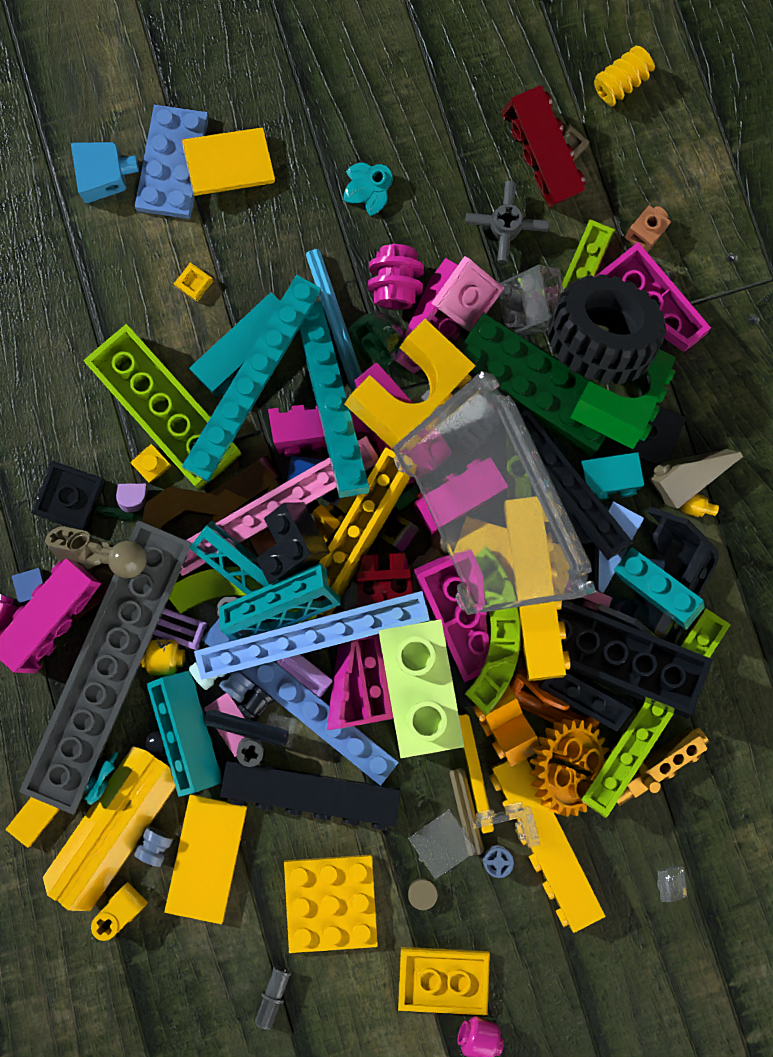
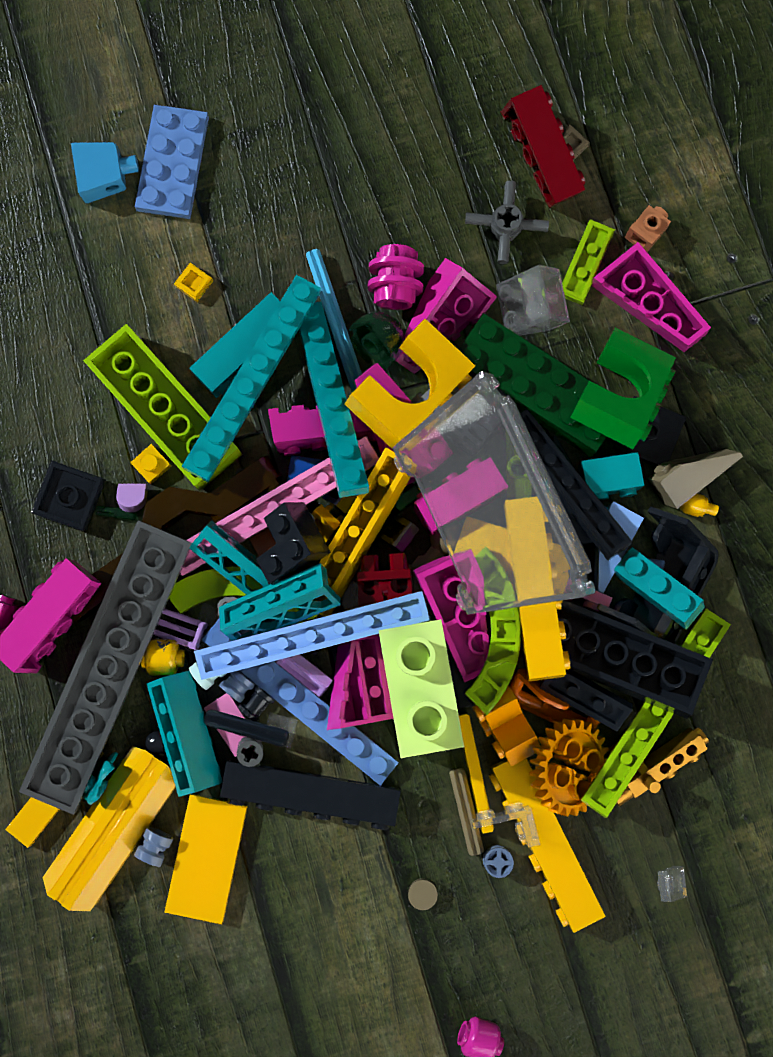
(26, 583): medium blue tile -> none
(119, 910): yellow piece -> none
(125, 558): dark tan beam -> none
(228, 161): yellow tile -> none
(272, 998): dark grey axle -> none
(330, 903): yellow plate -> none
(365, 189): teal plate -> none
(442, 844): clear piece -> none
(444, 981): yellow tile -> none
(467, 294): bright pink tile -> none
(596, 351): black tyre -> none
(623, 75): yellow piece -> none

